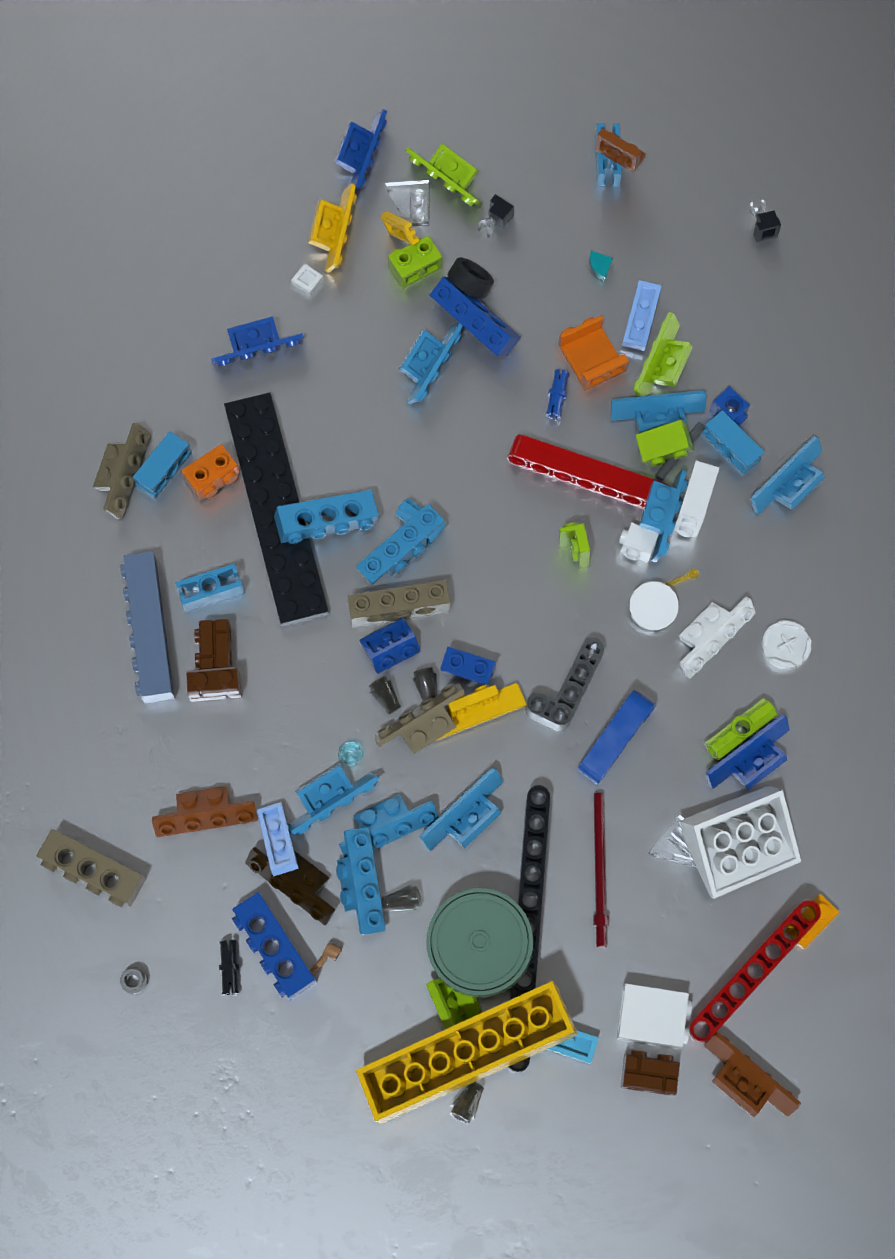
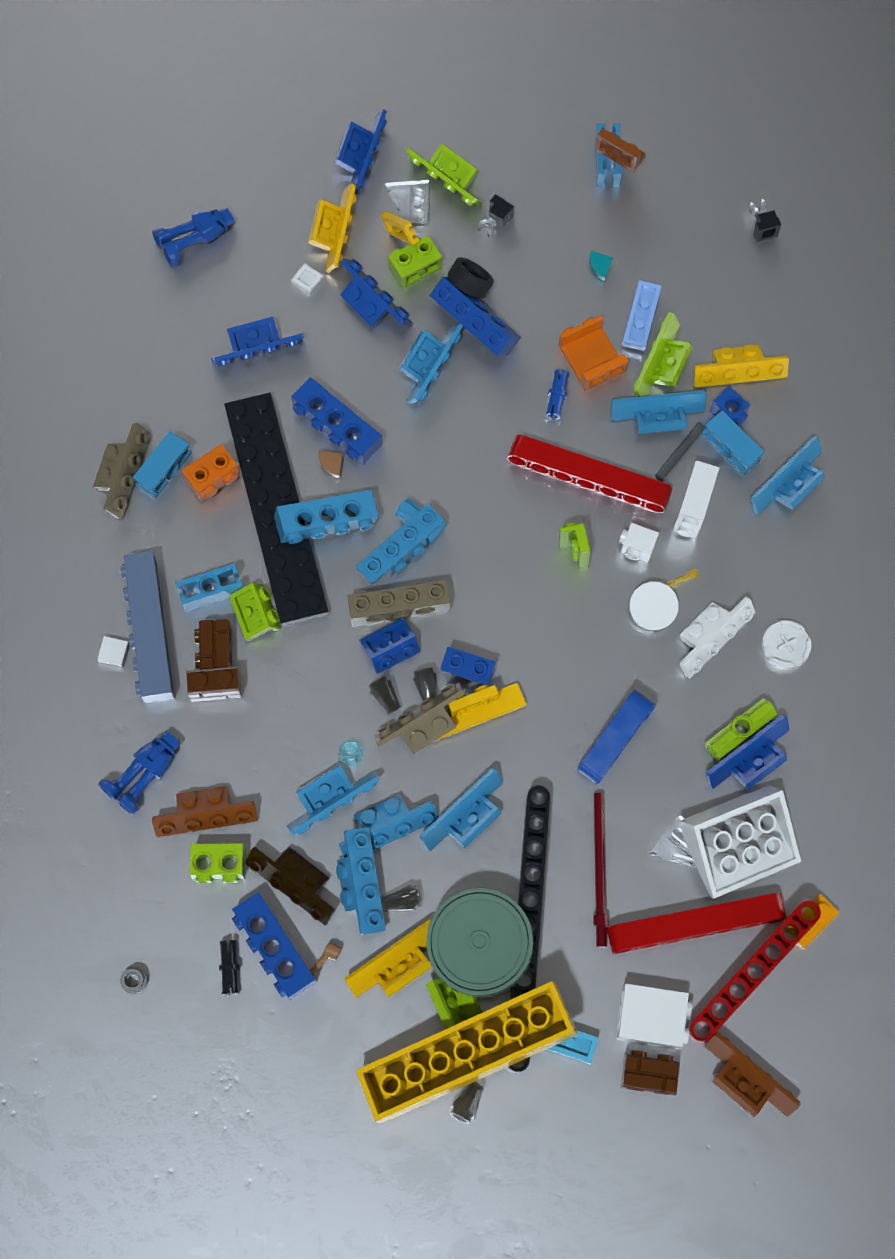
(58, 844): dark tan brick -> none
(113, 651): none -> white tile
(153, 759): none -> blue piece
(206, 226): none -> blue piece
(218, 855): none -> lime brick
(254, 610): none -> lime bracket
(277, 839): light blue plate -> none
(314, 394): none -> blue brick
(331, 462): none -> medium nougat tile
(368, 299): none -> blue bracket
(393, 966): none -> yellow bracket
(571, 683): dark grey beam -> none
(660, 509): dark azure bracket -> none
(664, 443): lime brick -> none
(696, 923): none -> red beam
(740, 366): none -> yellow bracket

